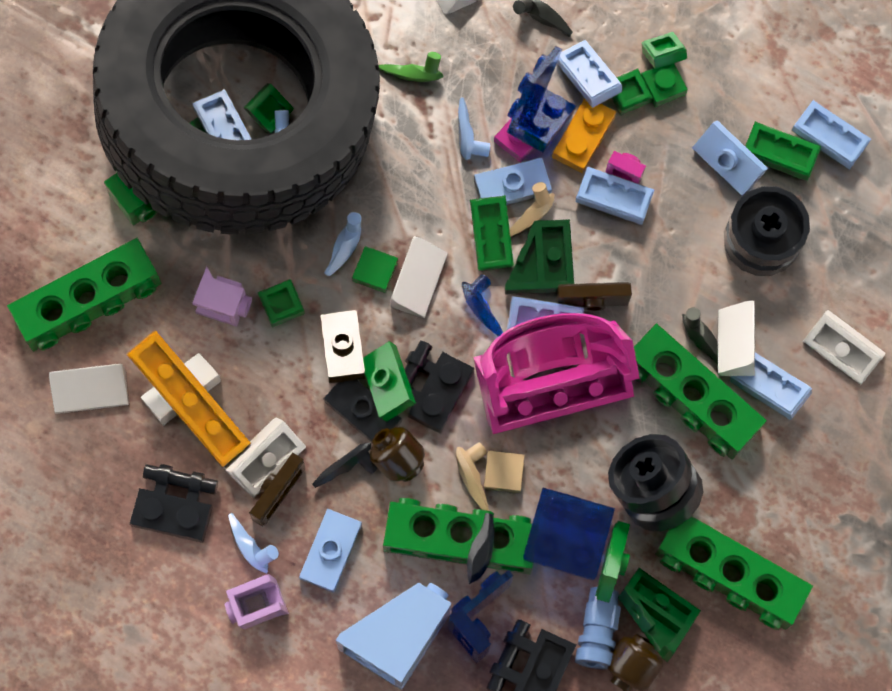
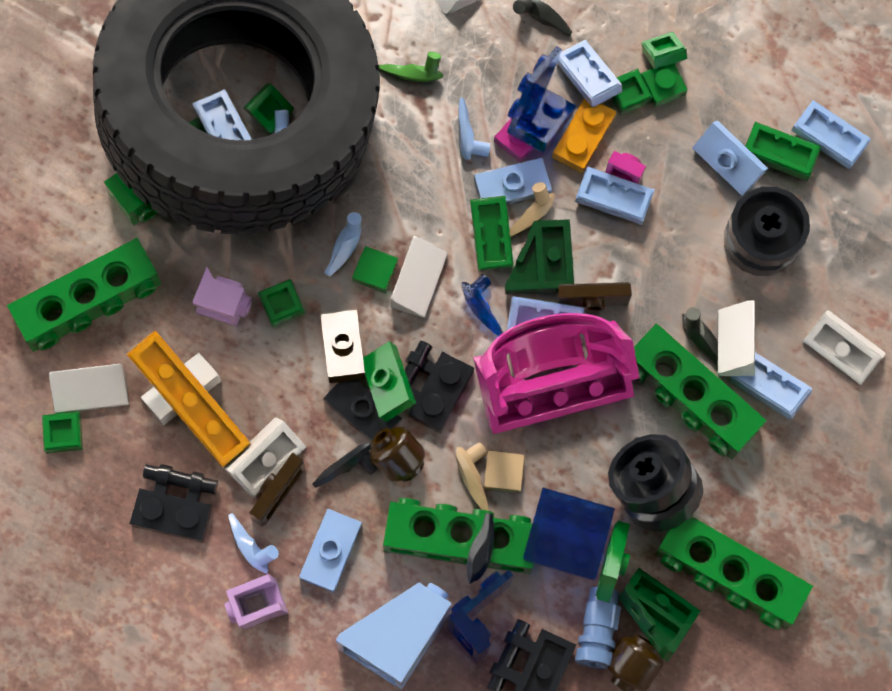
(62, 432): none -> green tile

